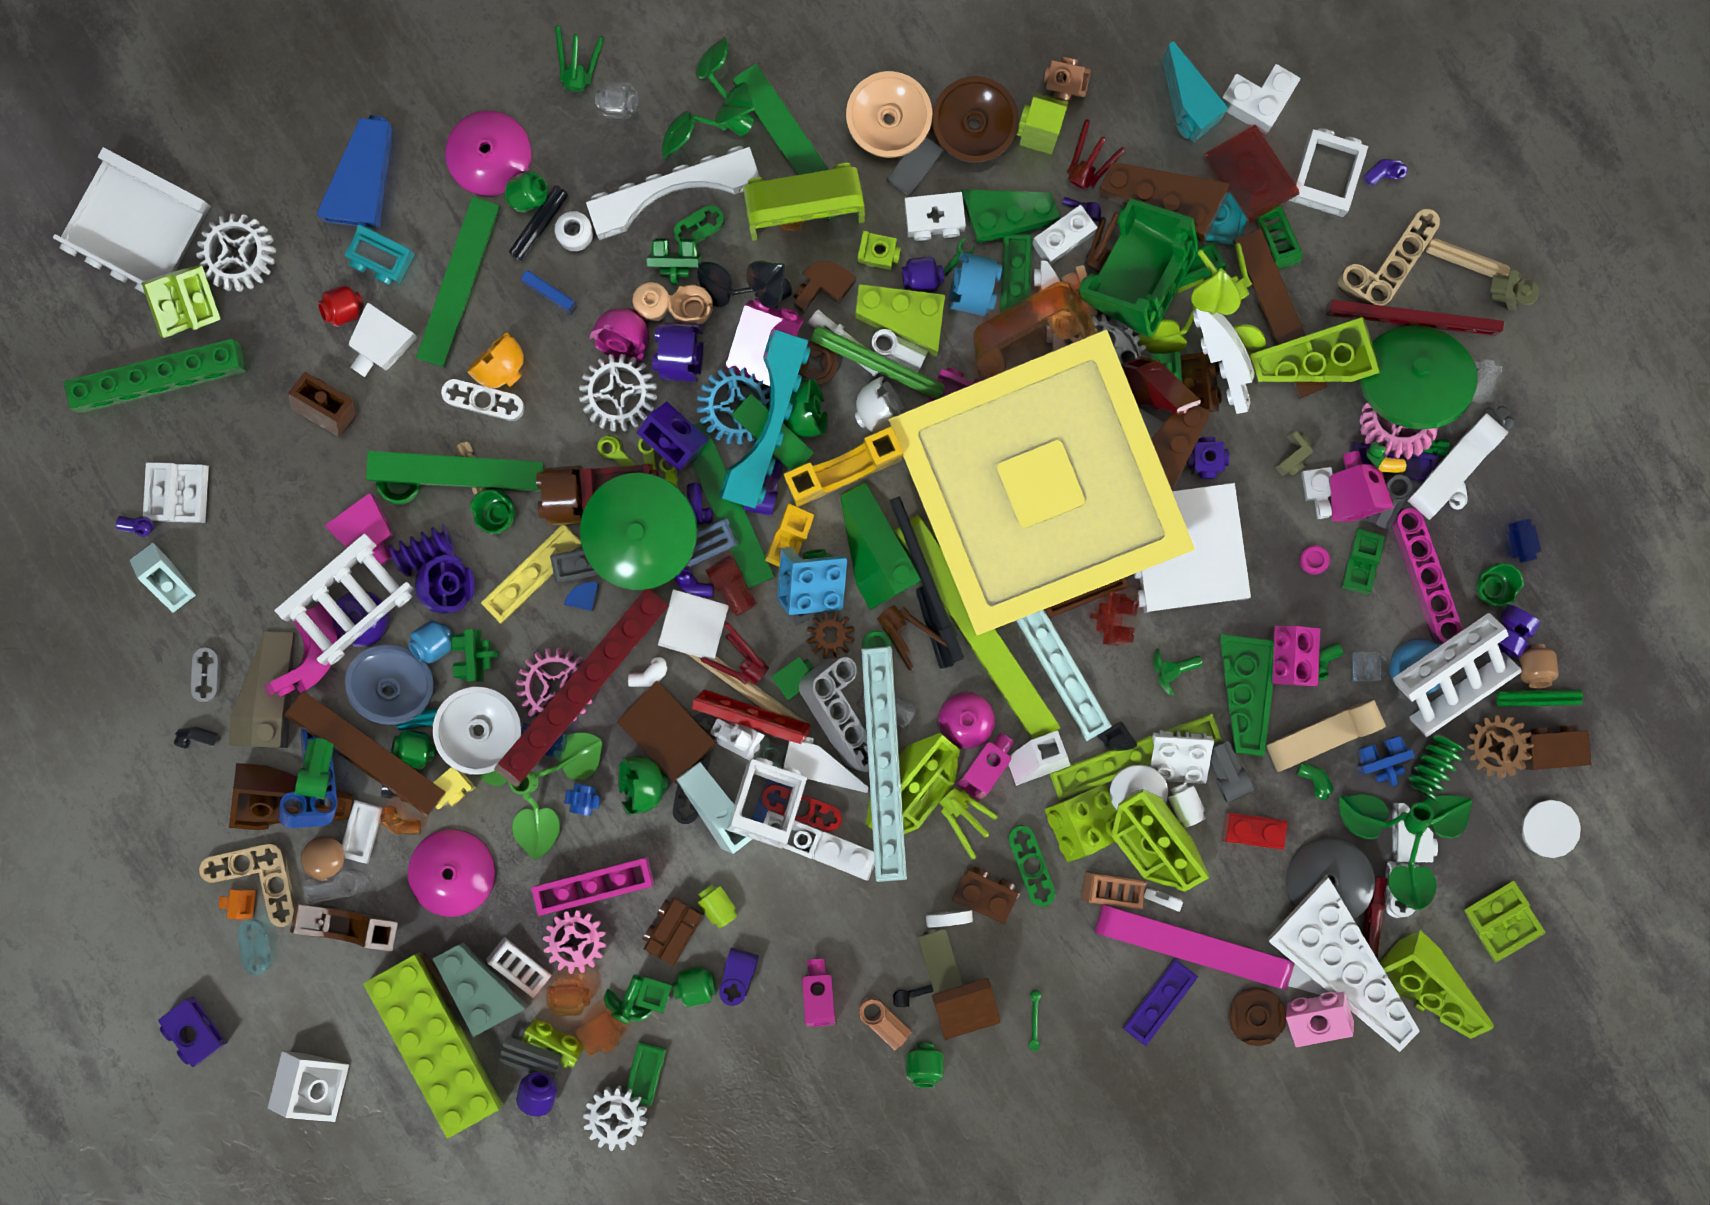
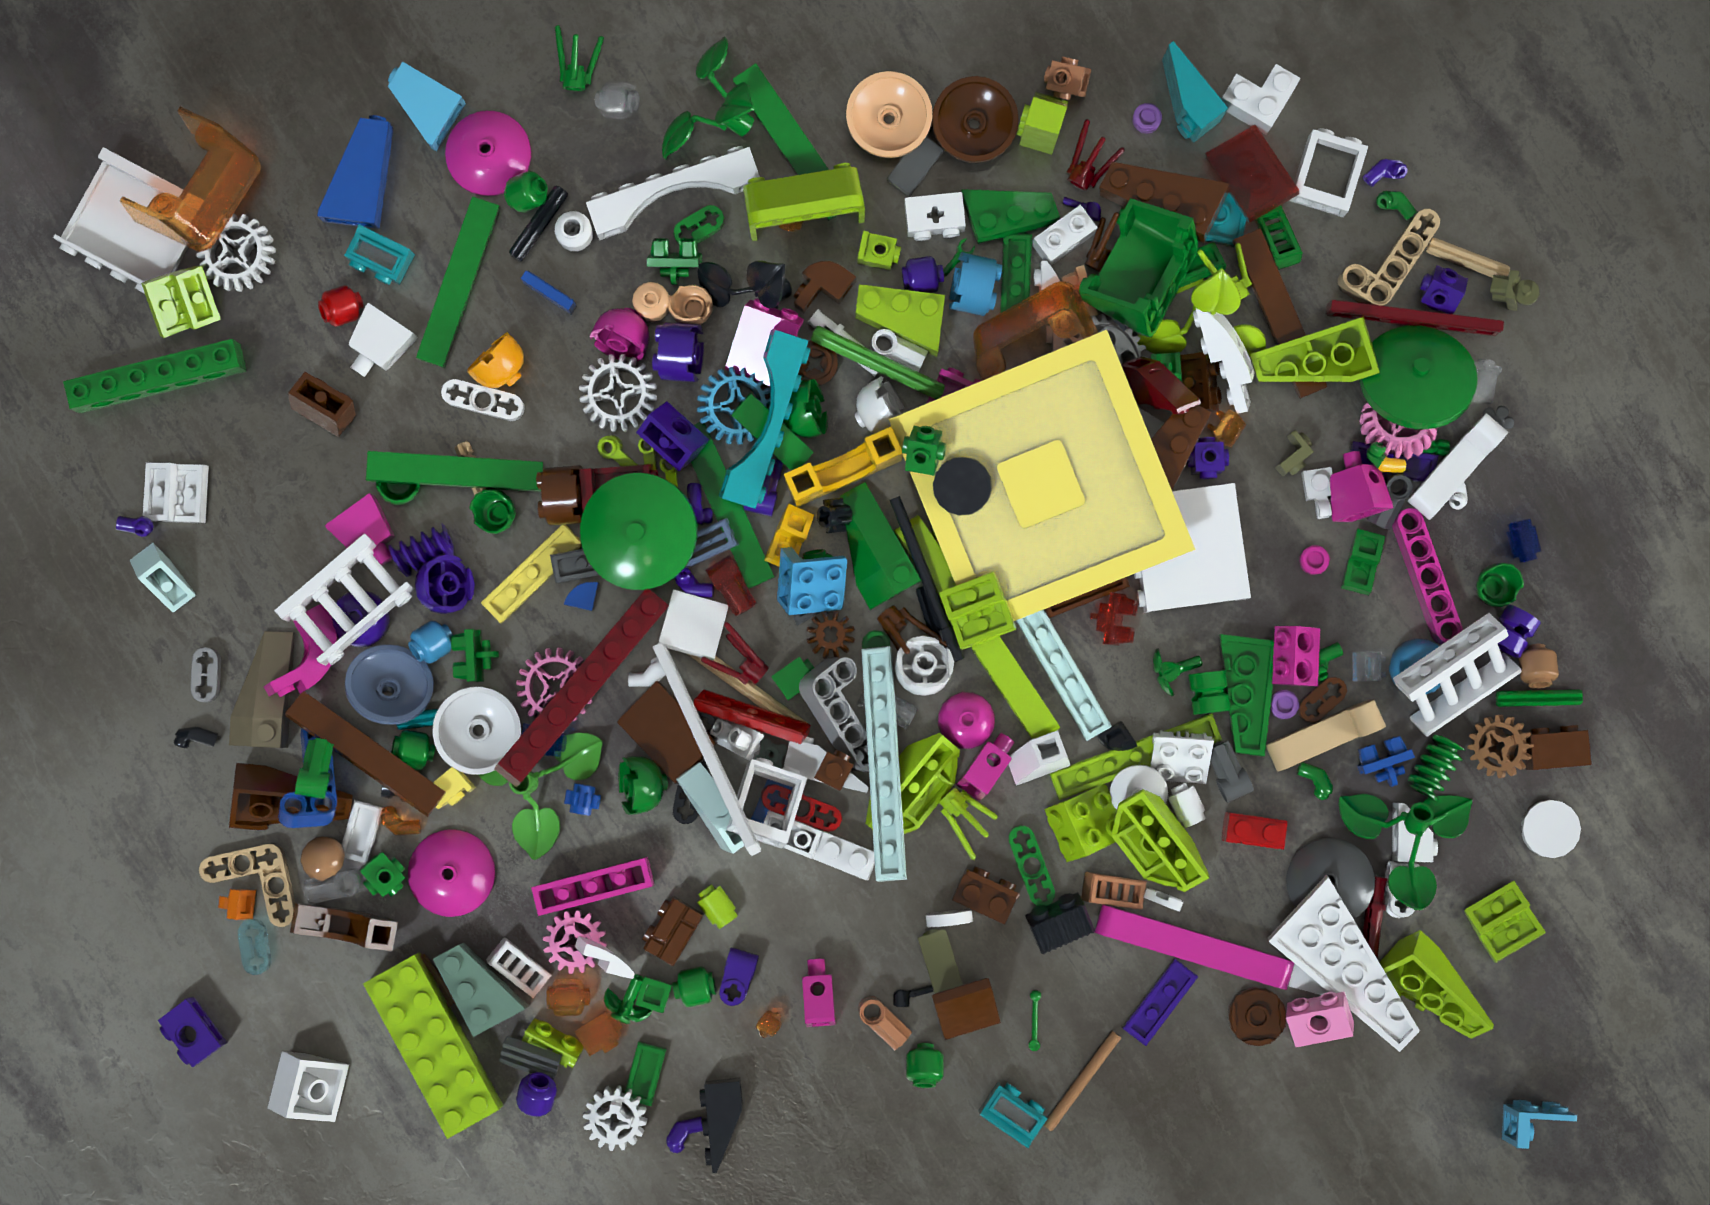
(211, 193): none -> clear orange windscreen
(379, 864): none -> green brick
(426, 102): none -> medium azure slope
(607, 959): none -> white slope
(680, 1131): none -> dark purple arm
(707, 749): none -> white tile
(723, 1107): none -> black slope
(769, 1024): none -> clear orange plate
(834, 515): none -> black gear
(834, 769): none -> reddish brown brick
(923, 450): none -> green brick
(925, 667): none -> white cylinder
(962, 486): none -> black tile
(977, 610): none -> lime slope
(1013, 1114): none -> teal window
(1059, 922): none -> black brick
(1082, 1080): none -> medium nougat bar
(1147, 118): none -> medium lavender tile
(1209, 692): none -> green wheel
(1228, 428): none -> clear orange tile
(1284, 704): none -> medium lavender tile
(1326, 704): none -> reddish brown beam
(1396, 201): none -> green arm
(1443, 289): none -> dark purple brick
(1516, 1120): none -> medium azure bracket

